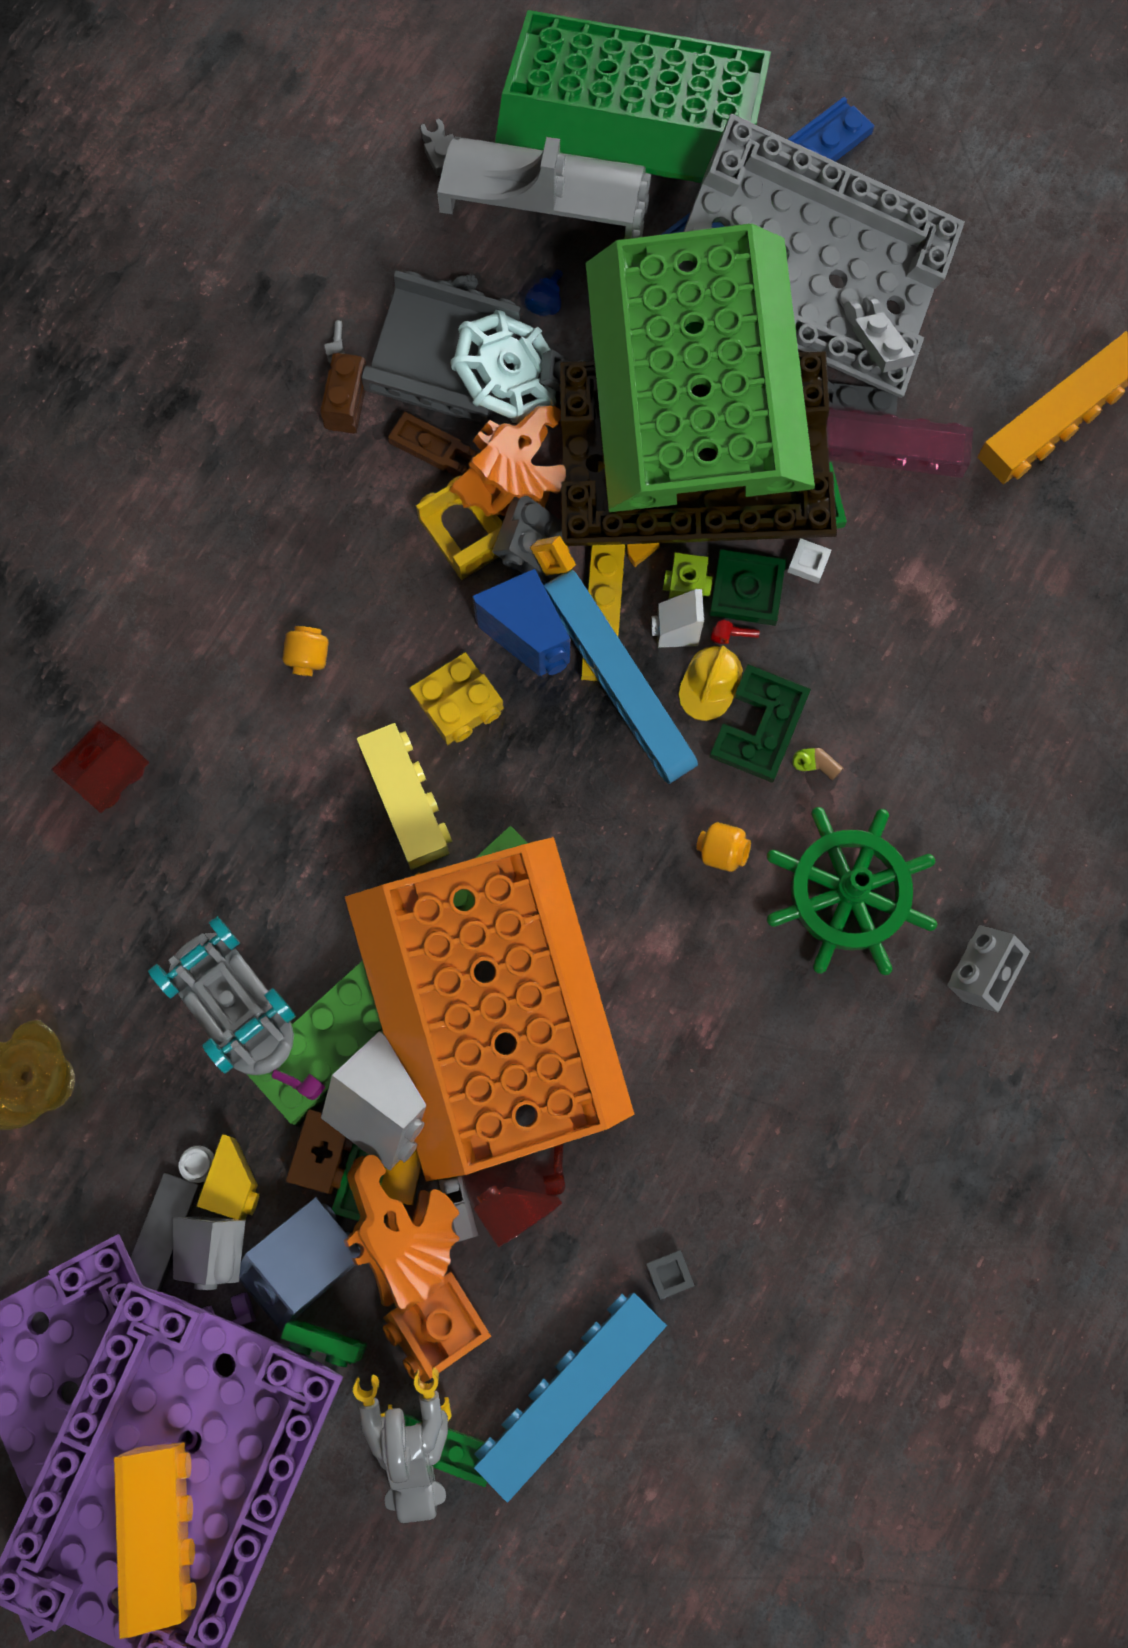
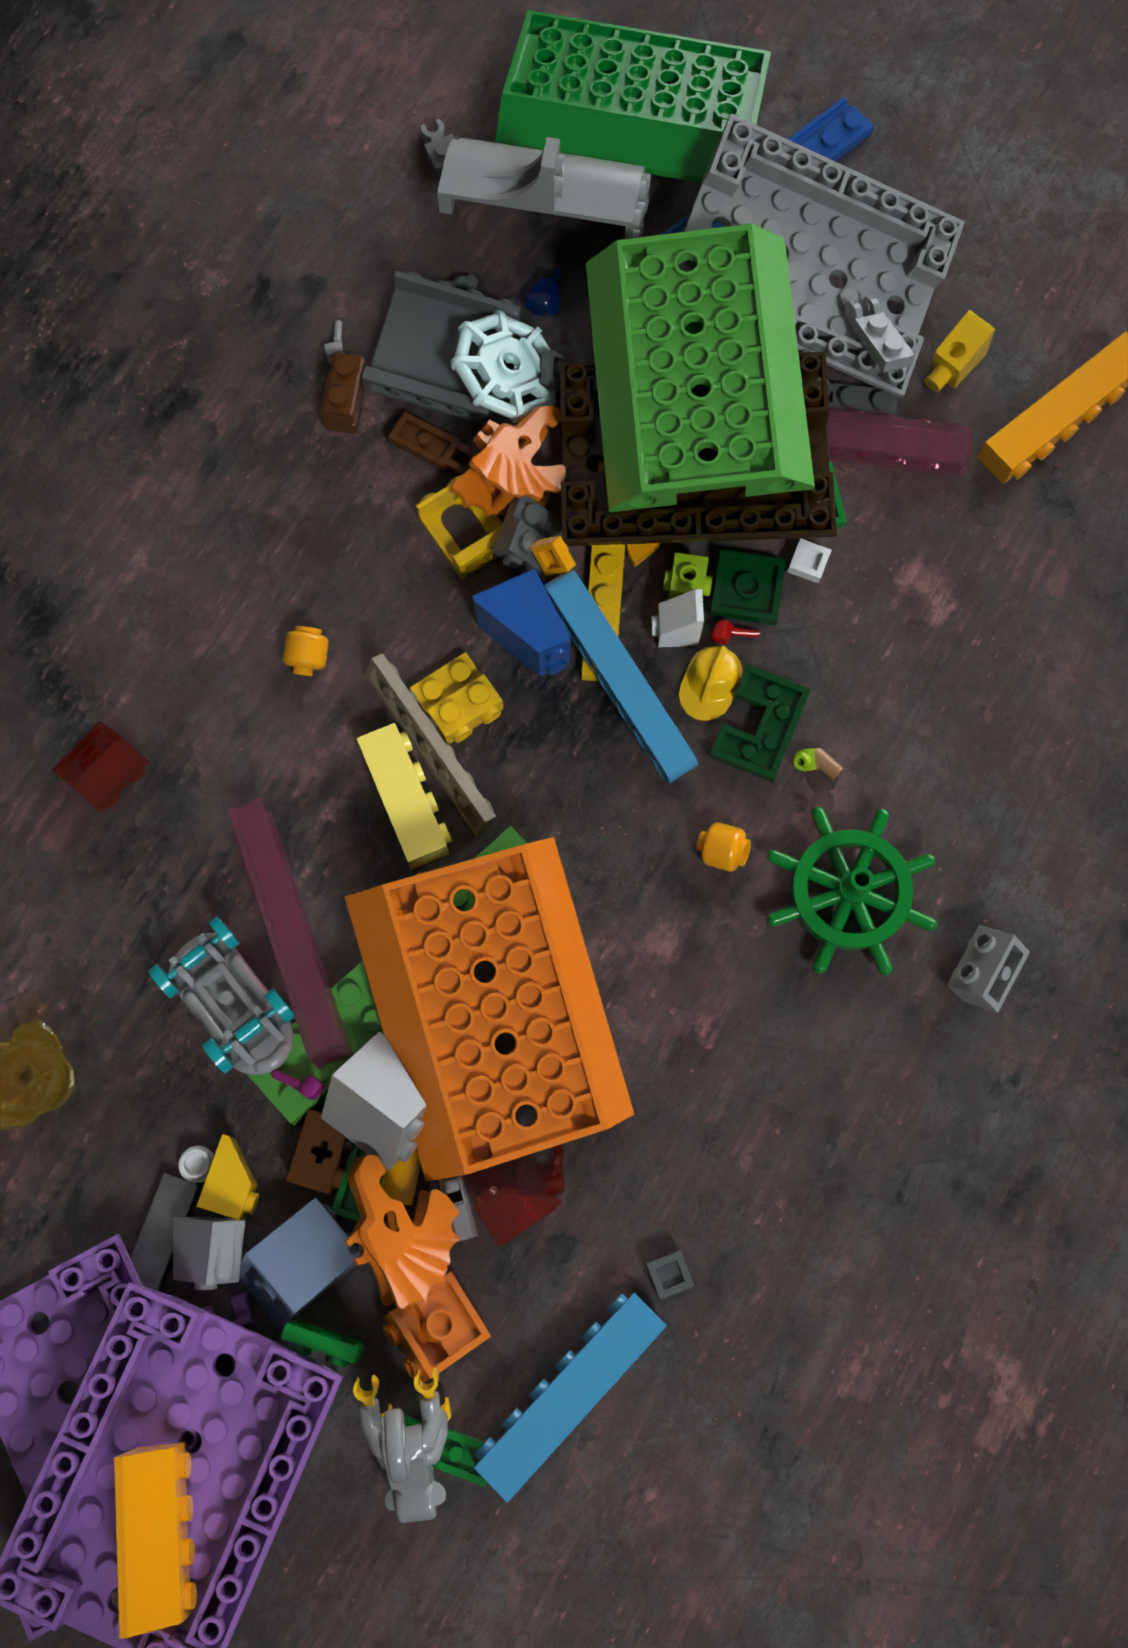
(290, 935): none -> clear pink tile
(431, 747): none -> dark tan plate
(960, 352): none -> yellow torso

